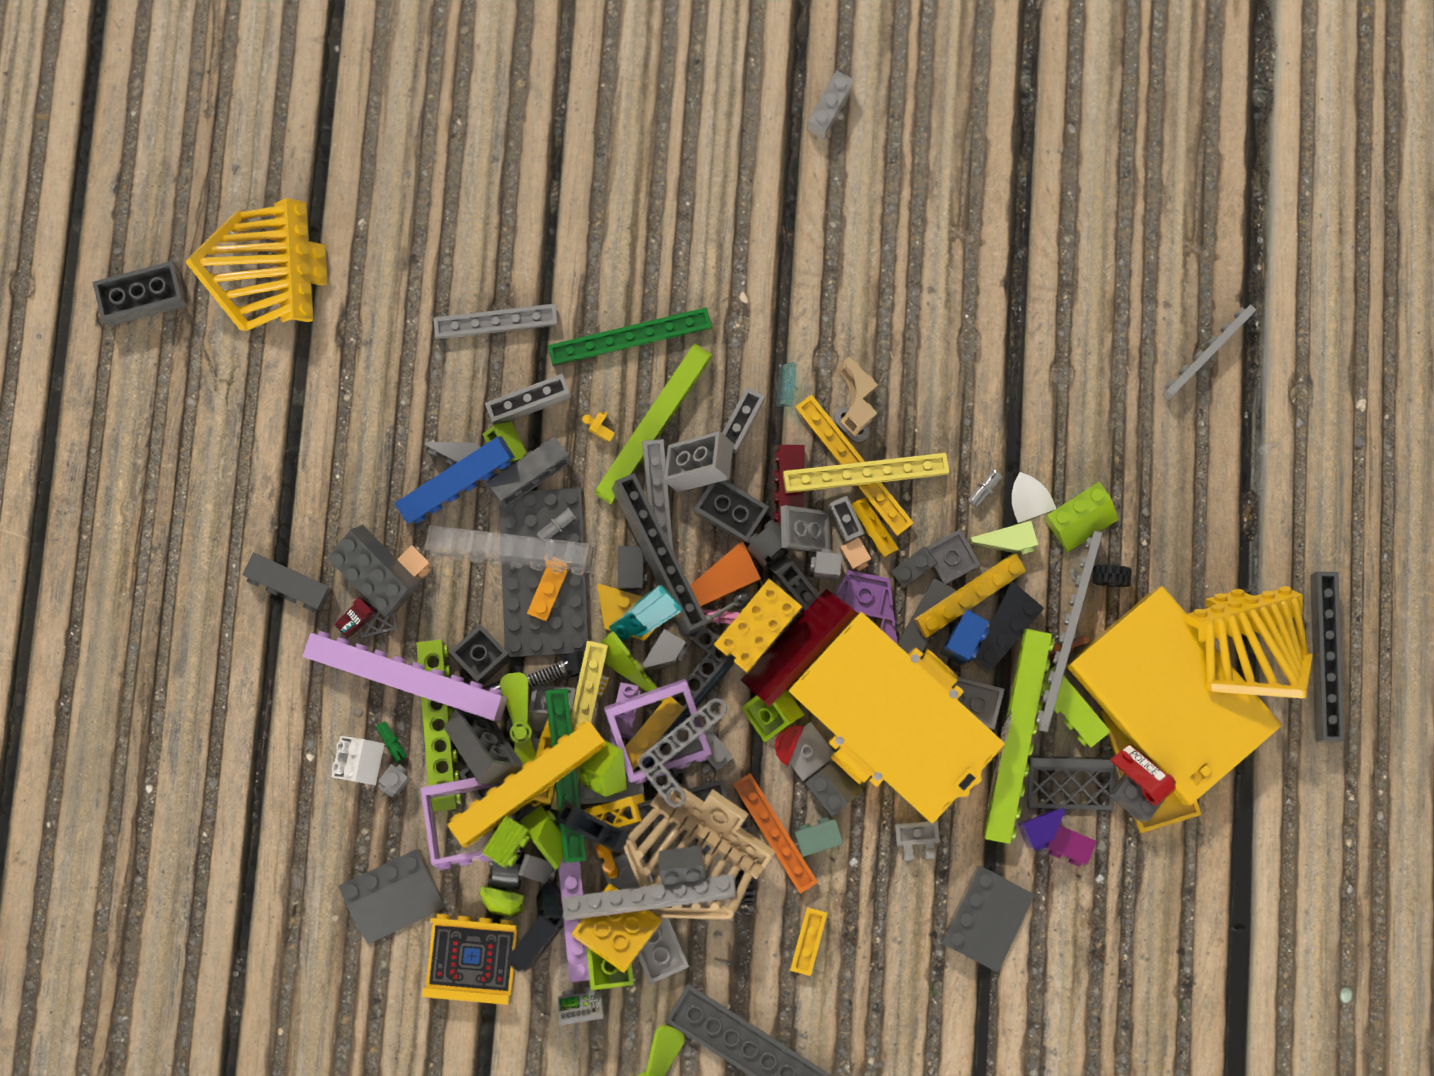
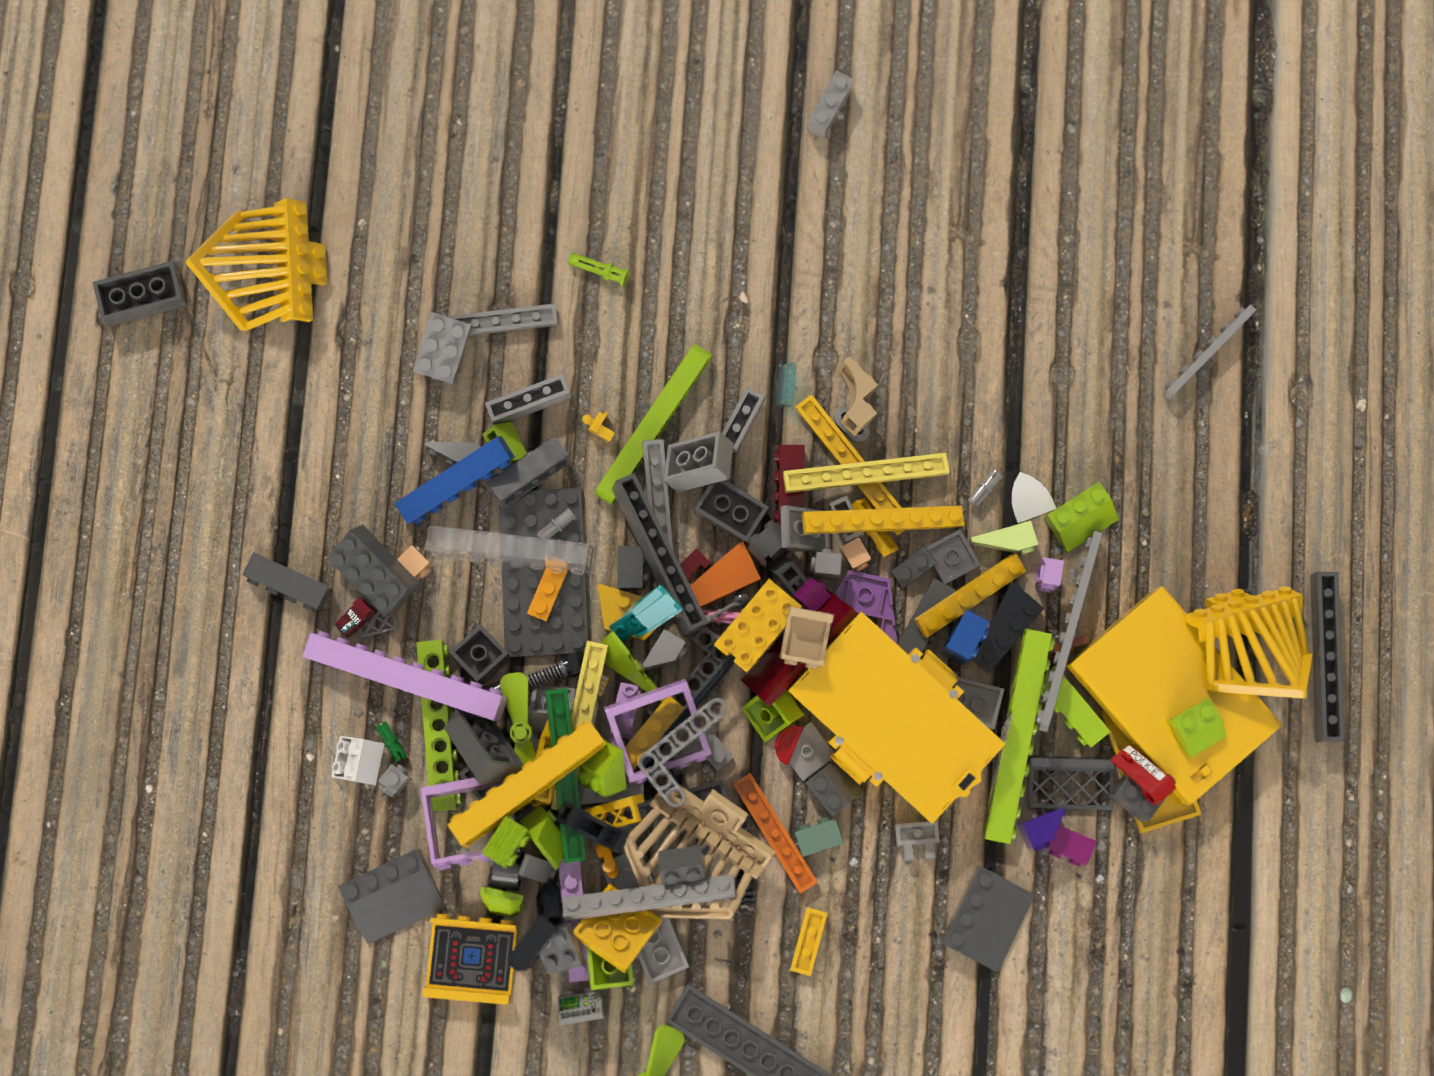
(442, 348): none -> light grey brick
(562, 951): none -> flat silver plate
(609, 268): none -> lime pin
(629, 336): green plate -> none
(694, 563): none -> dark red leg
(805, 637): none -> tan panel
(812, 594): none -> magenta brick
(882, 519): none -> yellow plate
(1048, 574): none -> lavender window
(1112, 575): black tyre -> none
(1198, 727): none -> lime slope

